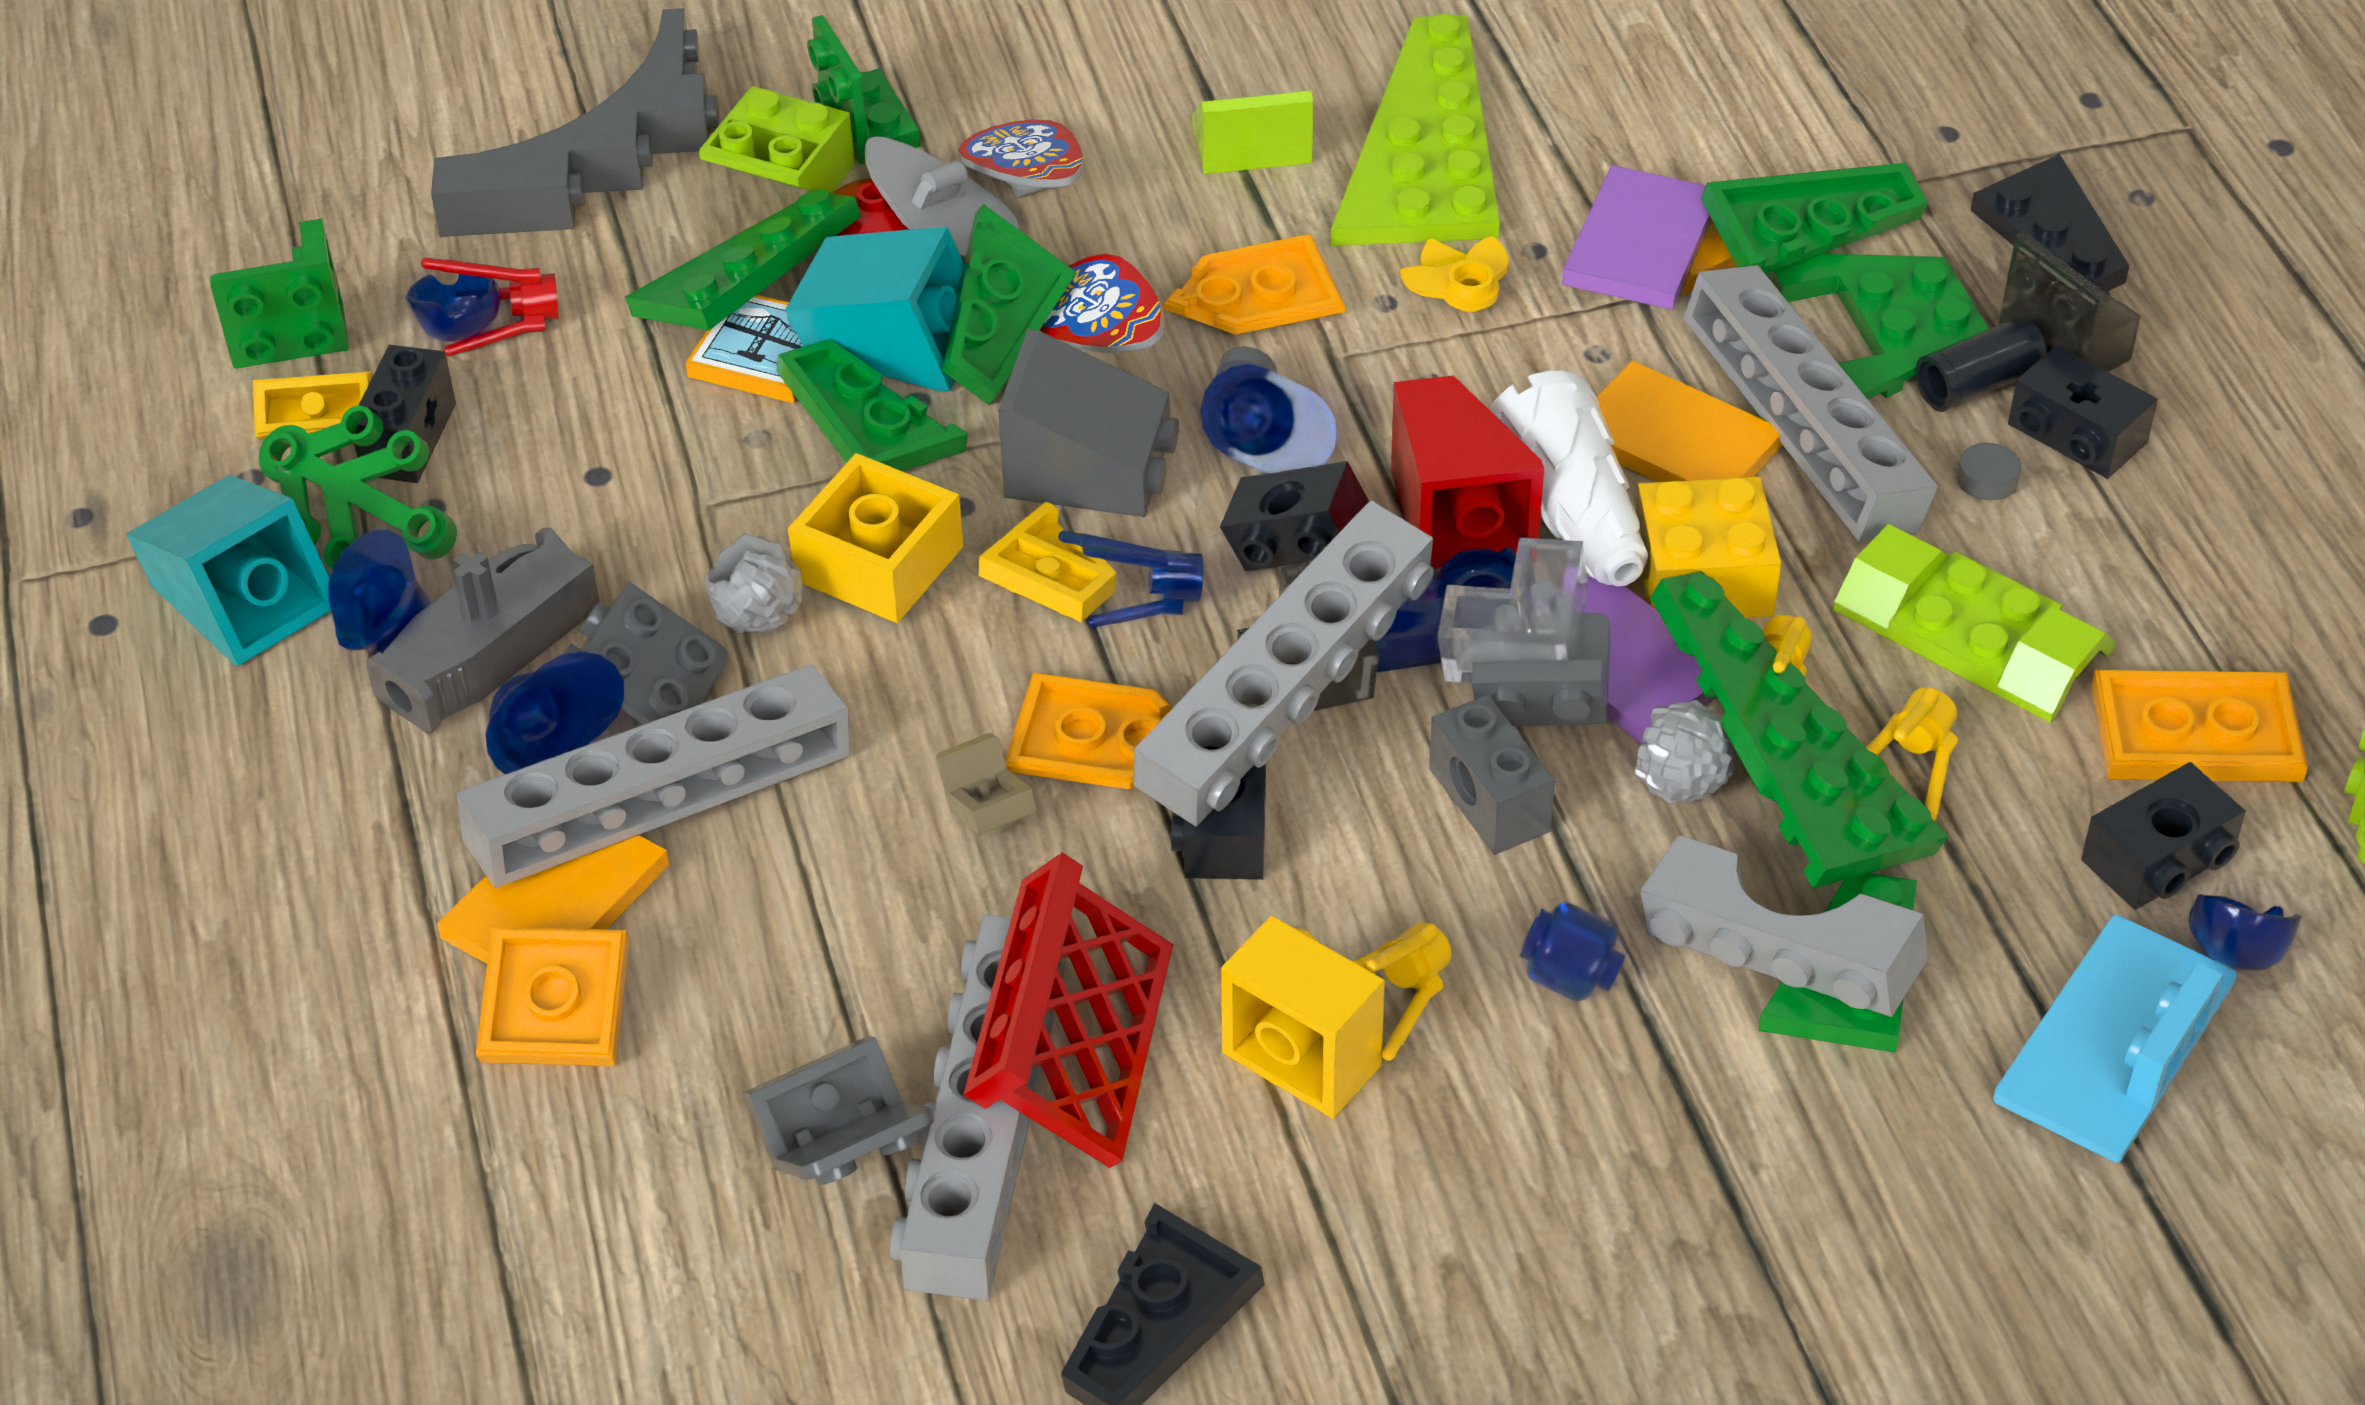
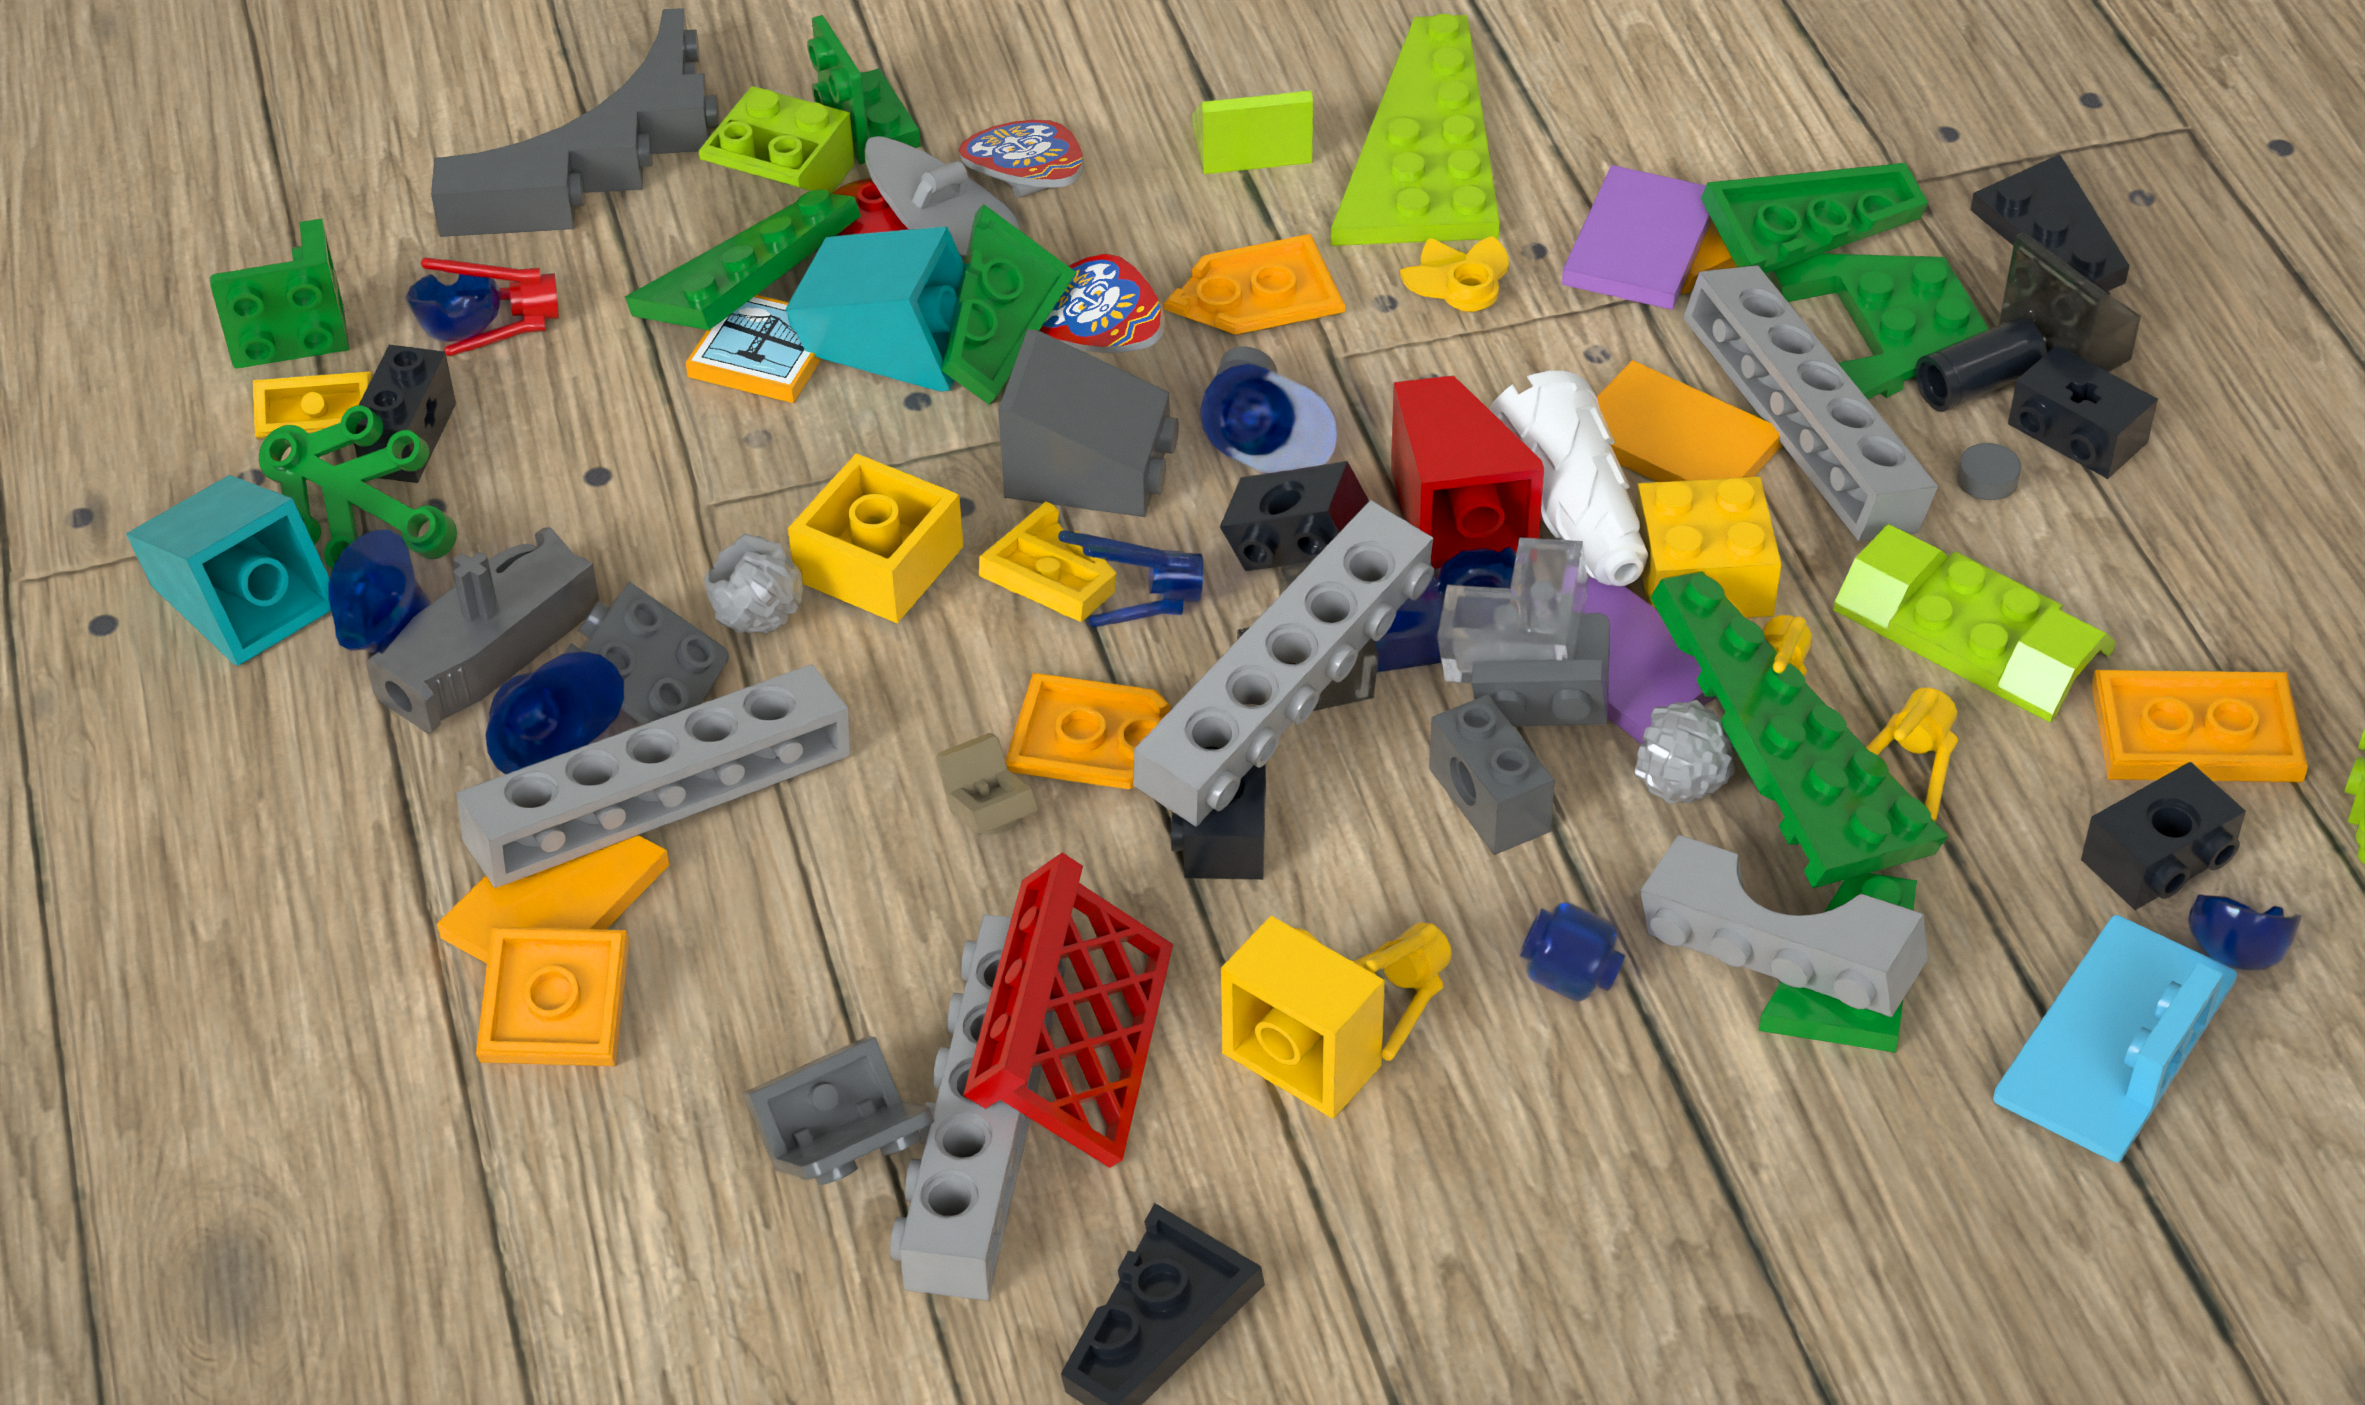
(861, 412): green wing -> none

